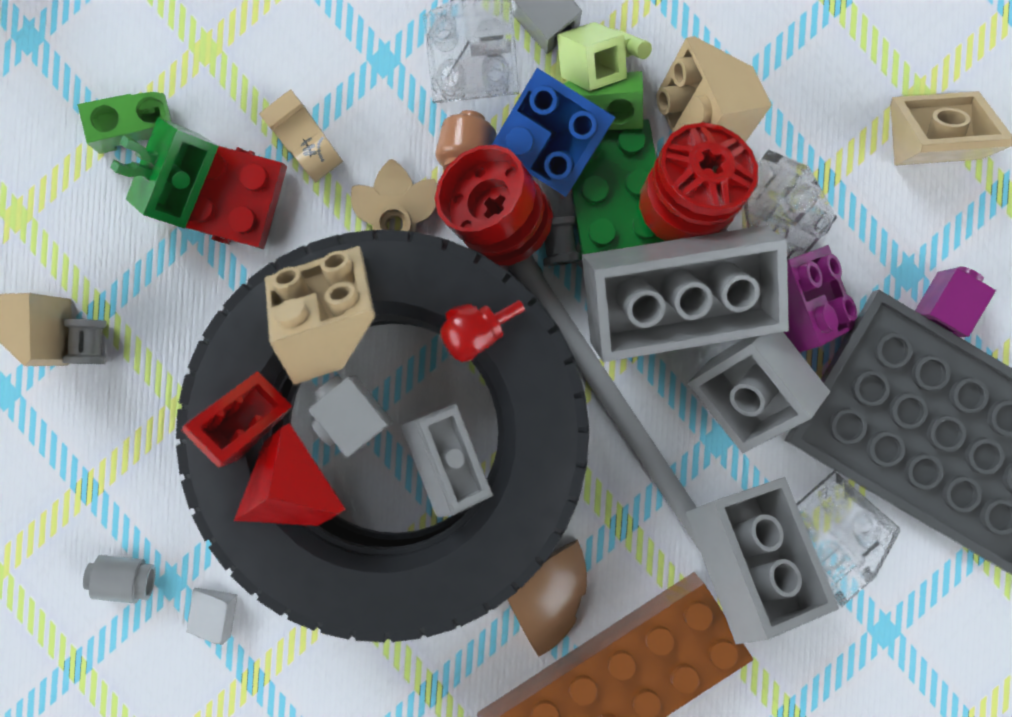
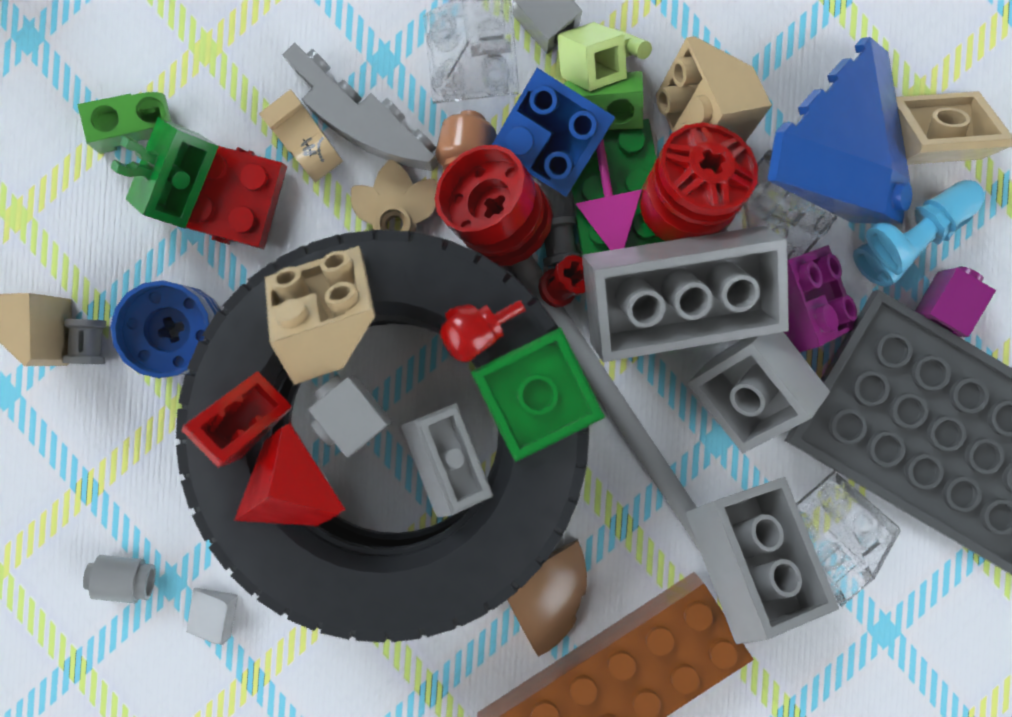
(144, 321): none -> blue wheel
(370, 124): none -> light grey slope
(537, 394): none -> green tile
(565, 282): none -> red bush
(612, 214): none -> dark pink piece
(848, 144): none -> blue slope
(893, 252): none -> medium azure piece

